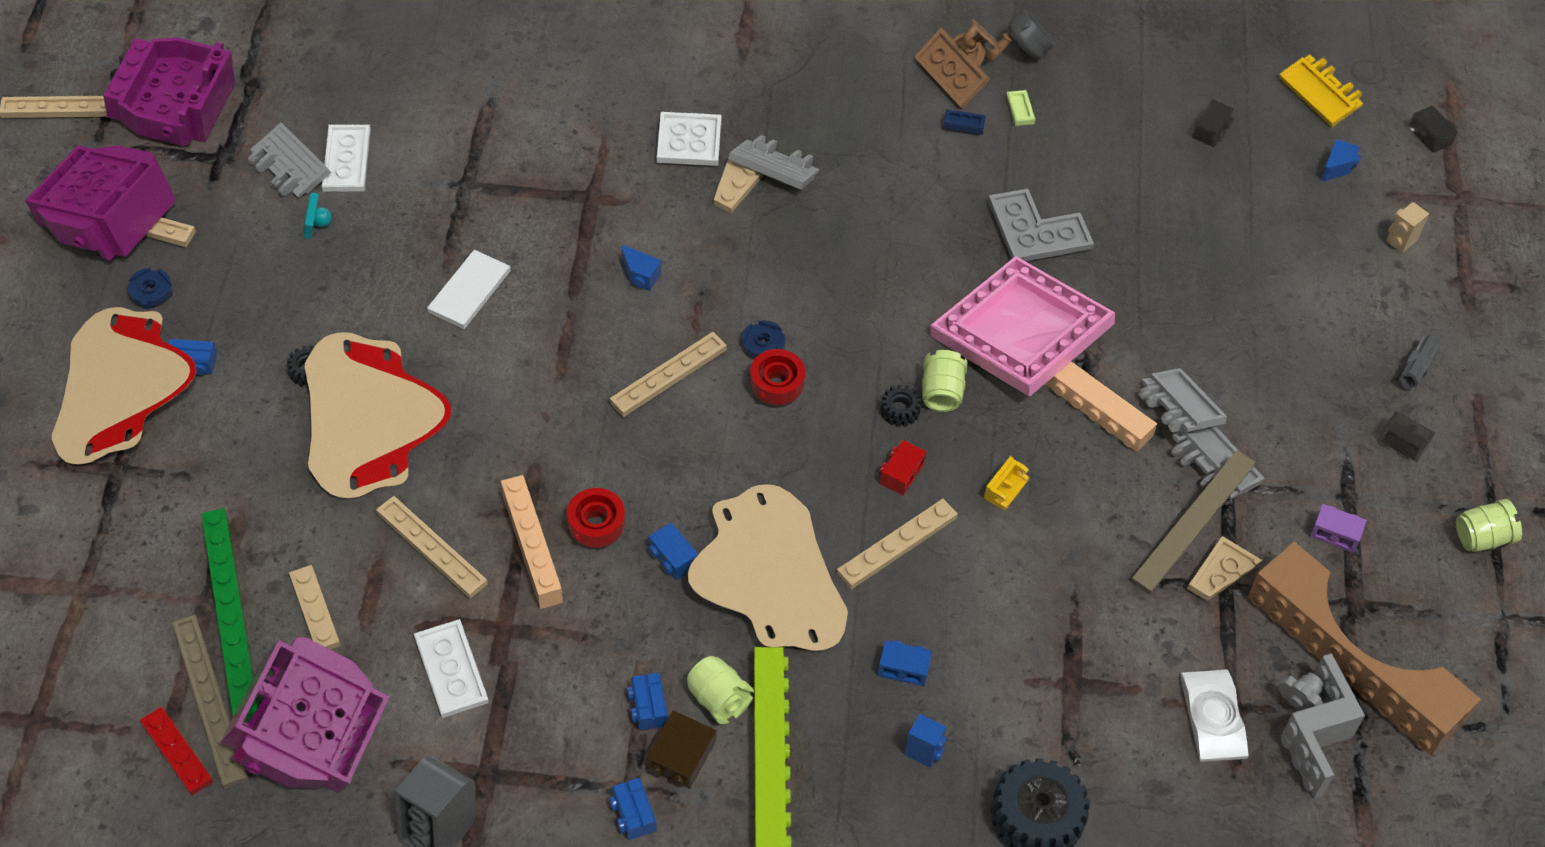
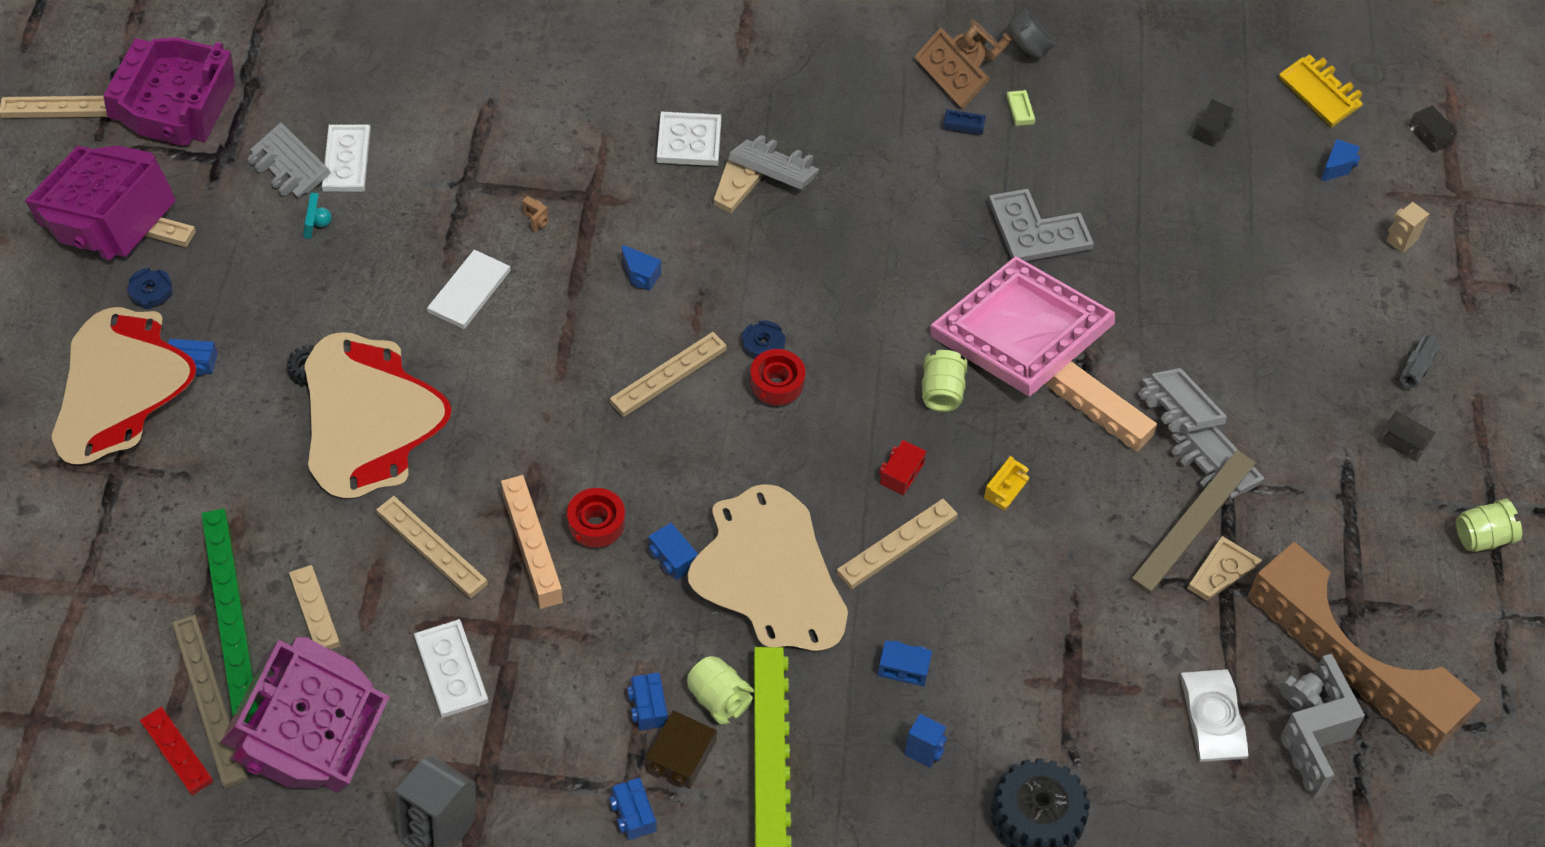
(537, 212): none -> medium nougat bracket
(900, 395): black tyre -> none
(1338, 528): medium lavender brick -> none

